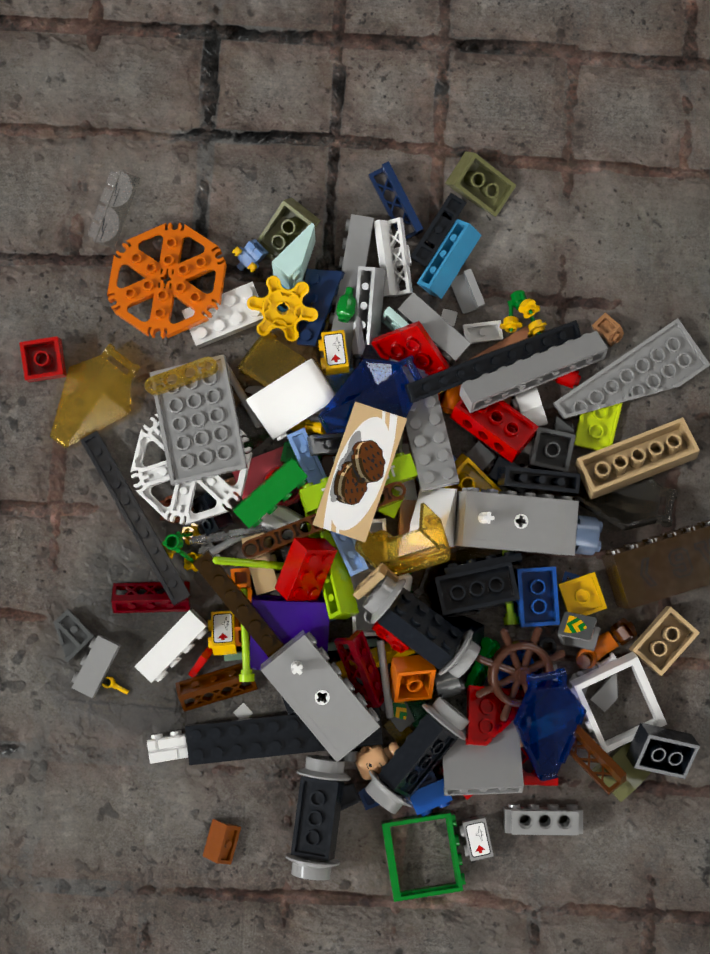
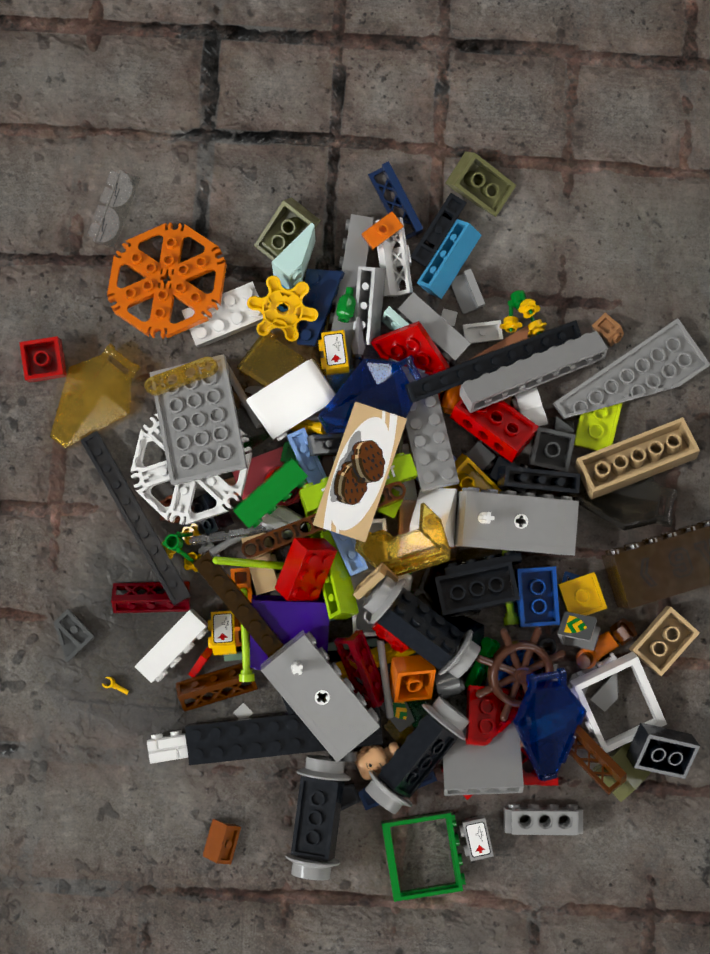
(95, 665): light grey brick -> none
(250, 255): medium blue piece -> none
(382, 230): none -> orange plate
(430, 797): blue brick -> none
(569, 380): red brick -> none
(588, 535): sand blue brick -> none

